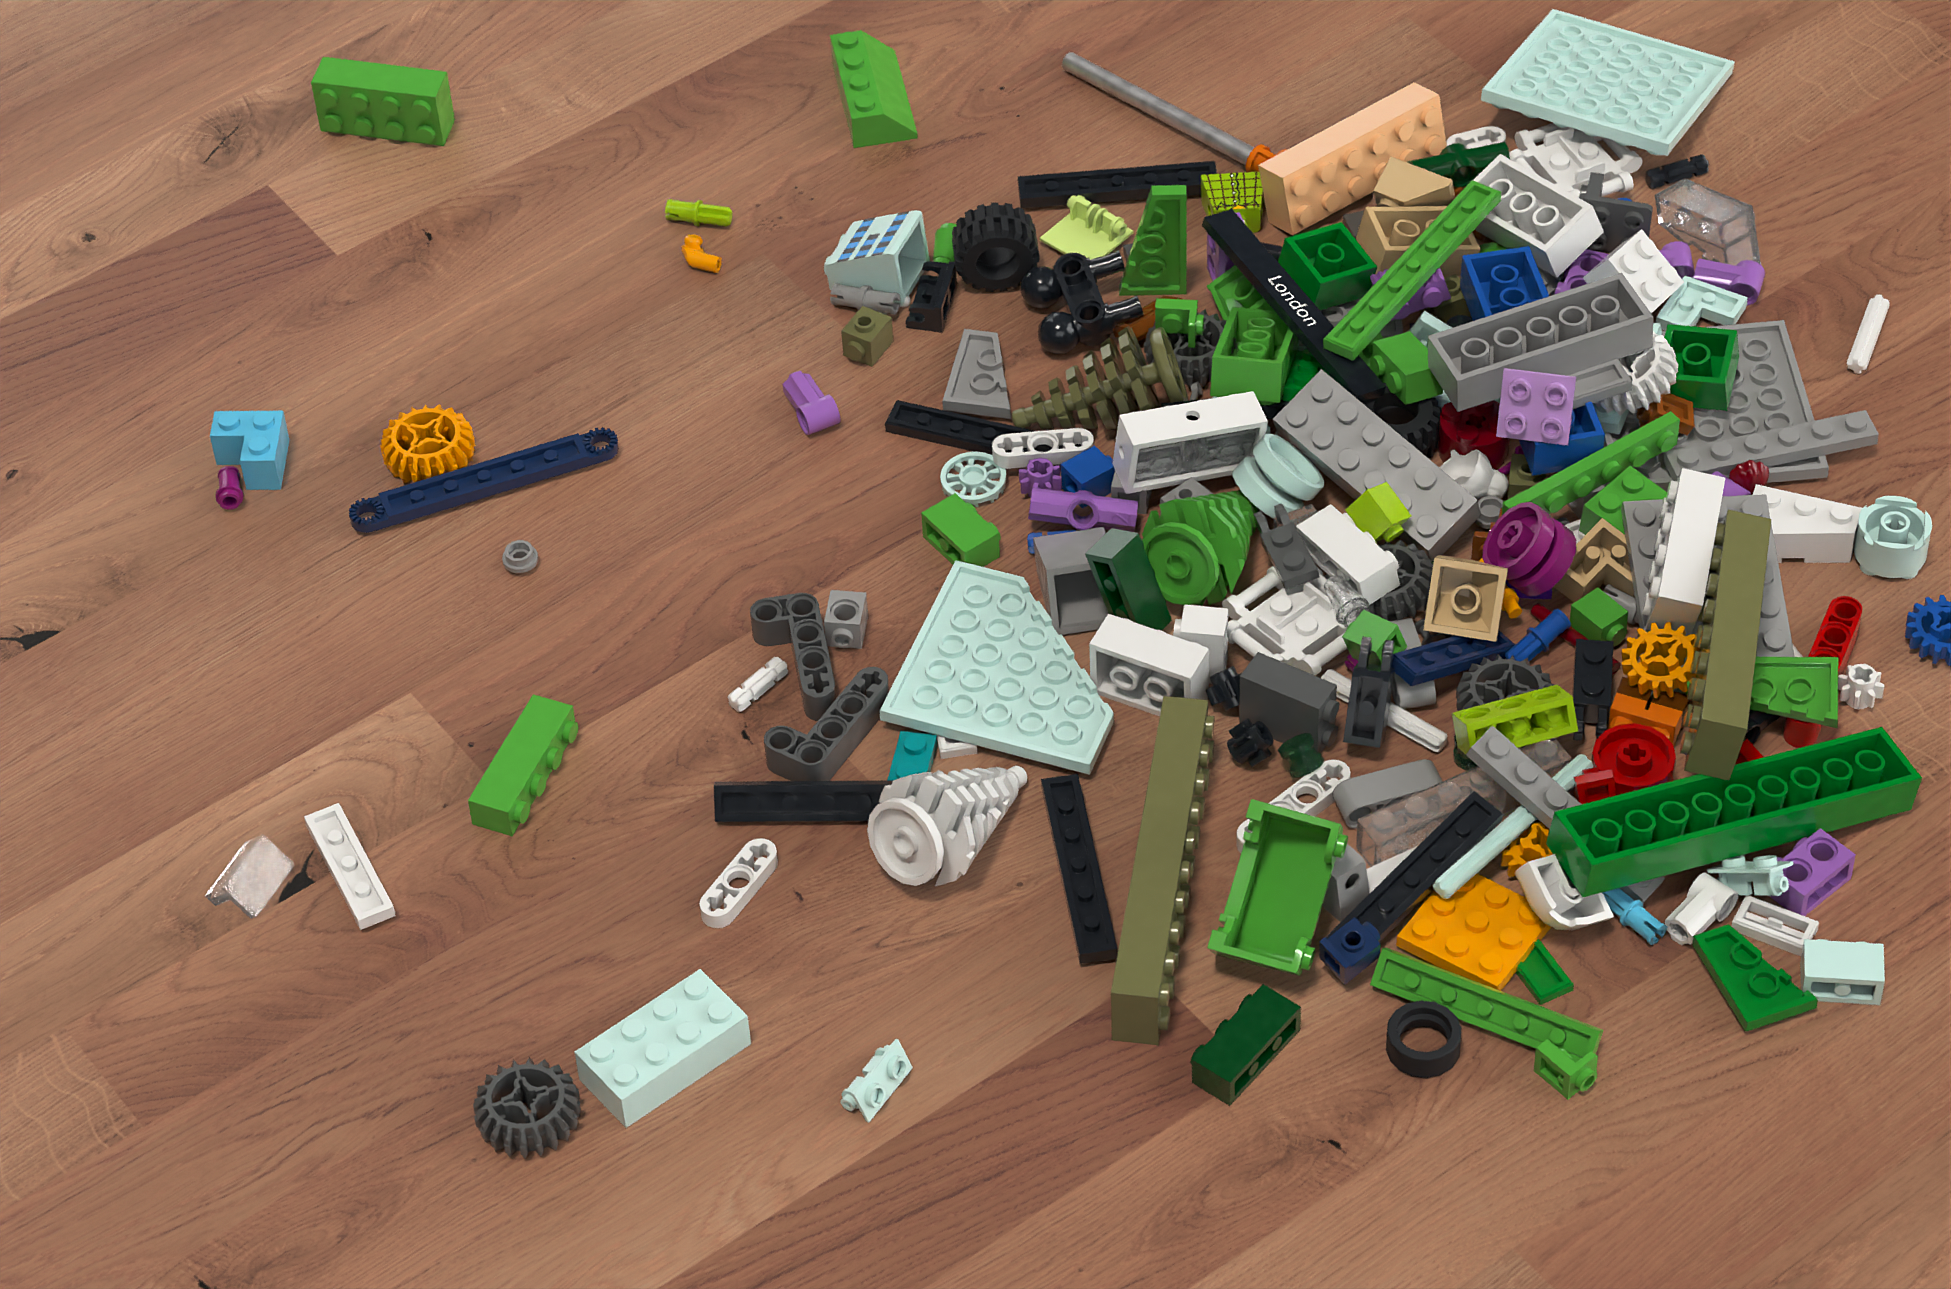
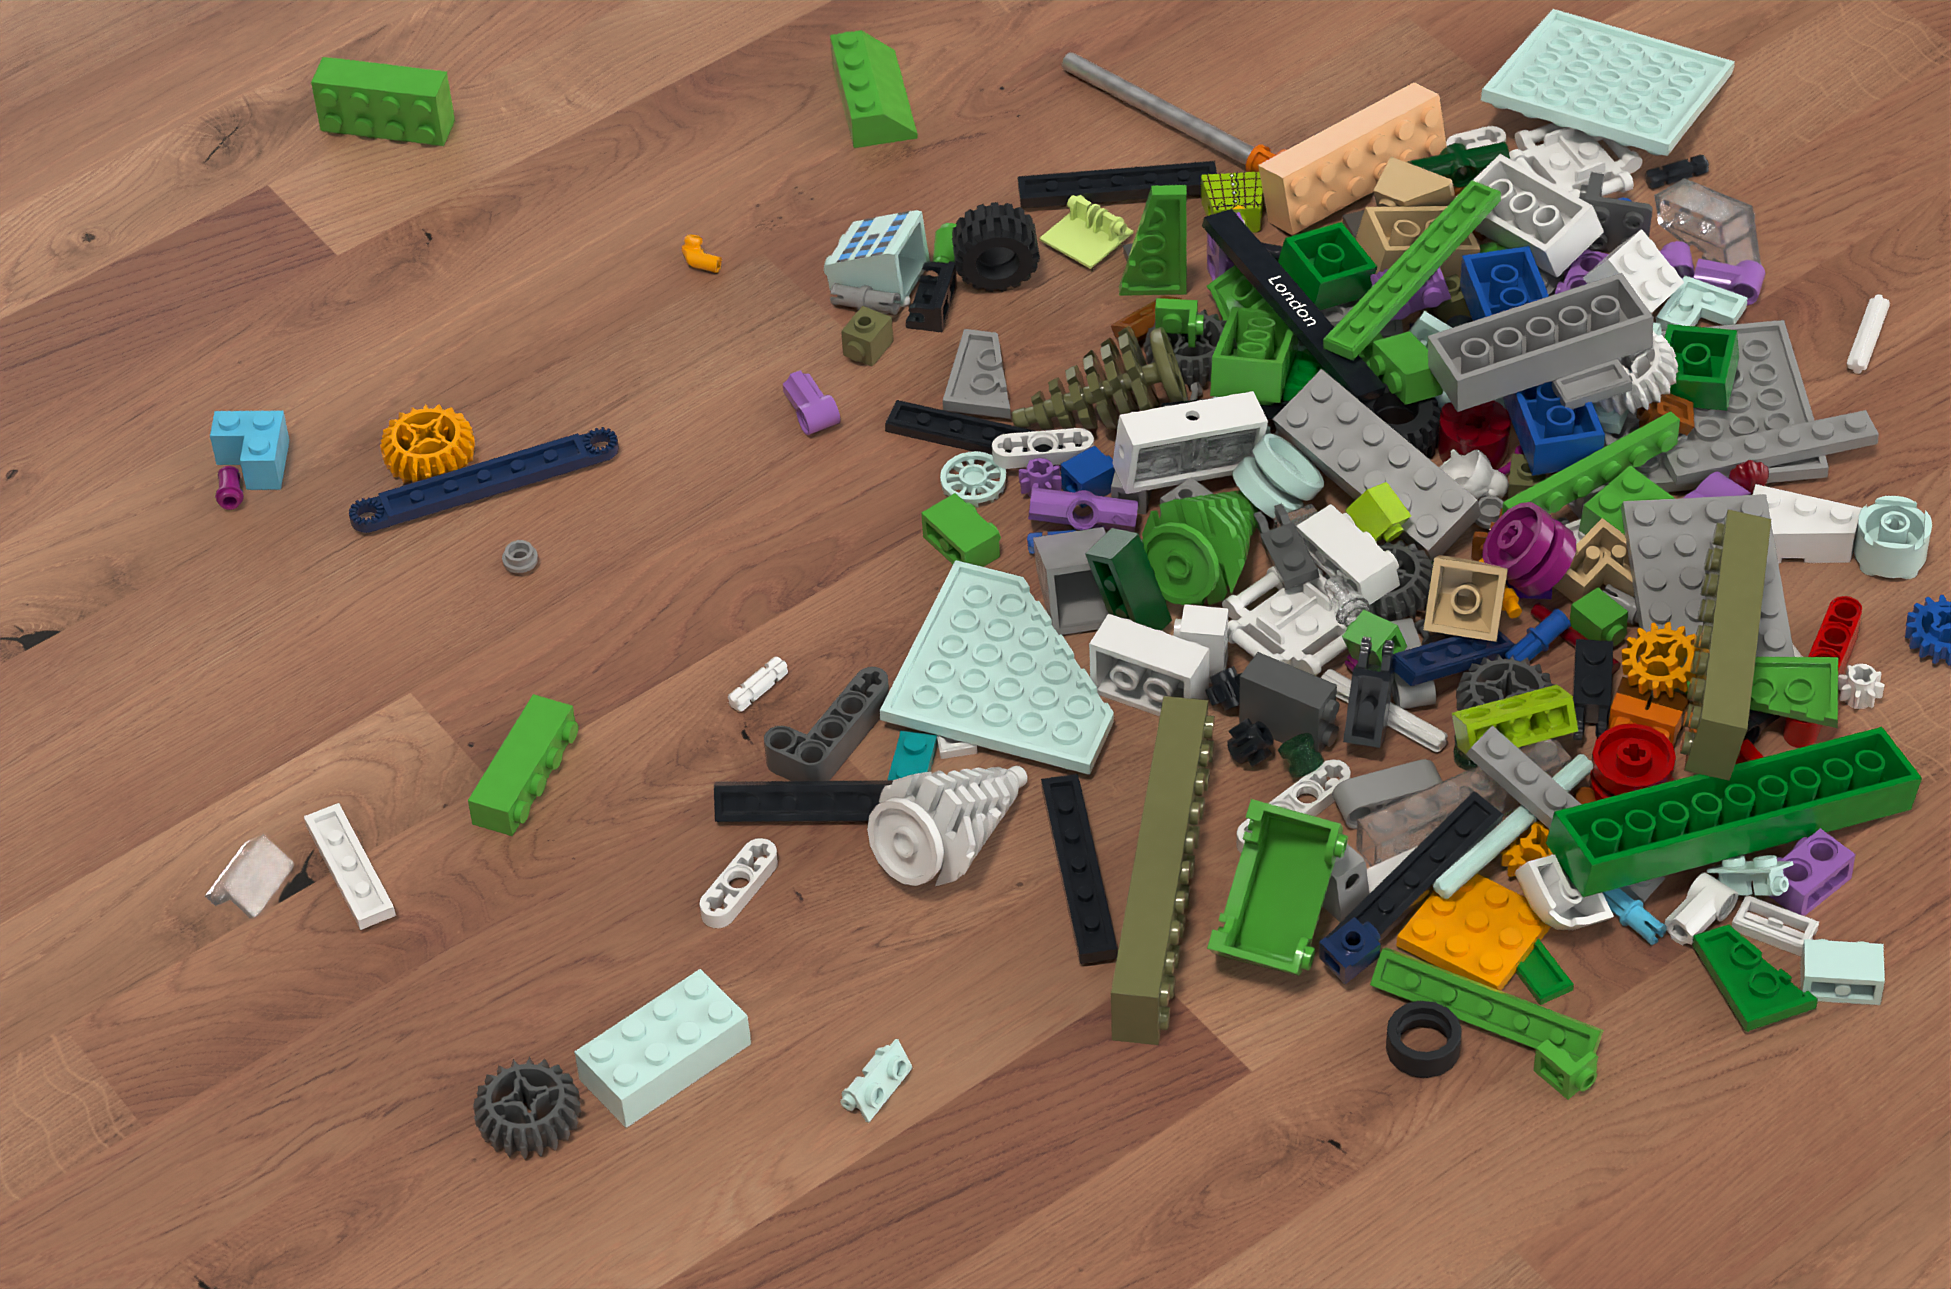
(698, 213): lime axle -> none
(799, 622): dark grey beam -> none
(846, 619): light grey brick -> none
(1088, 317): black piece -> none
(1245, 1044): dark green brick -> none
(1536, 406): lavender hinge -> none
(1594, 785): red tile -> none
(1683, 550): white brick -> none

